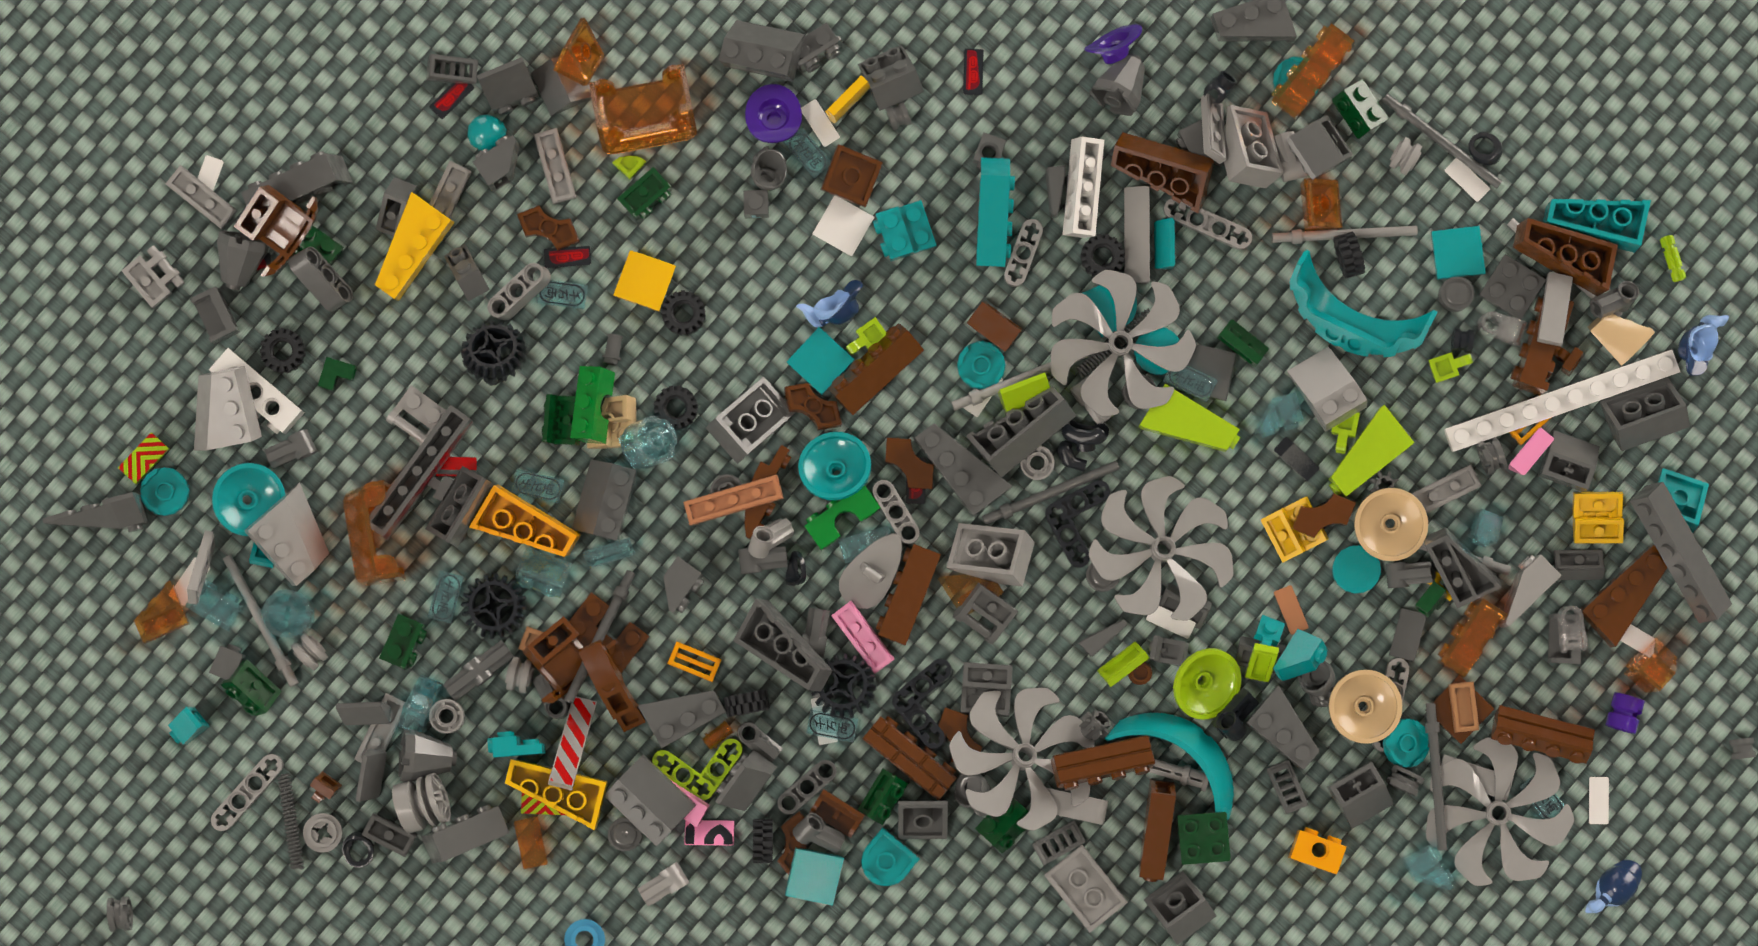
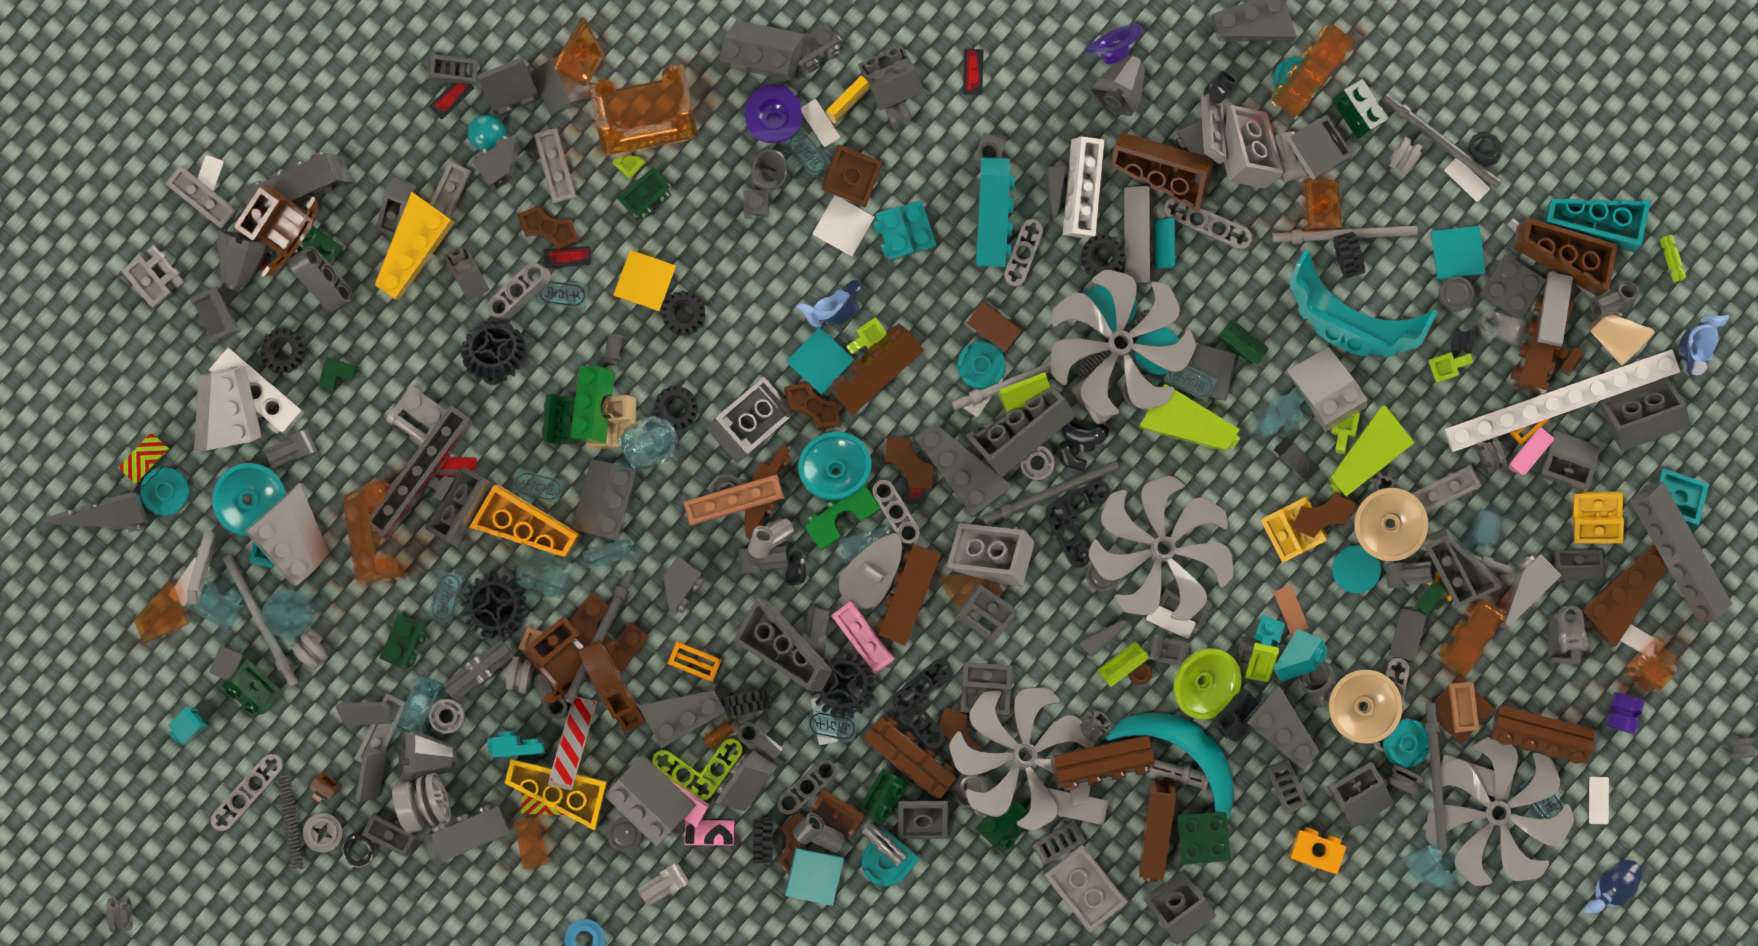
(884, 844): none -> dark grey pin

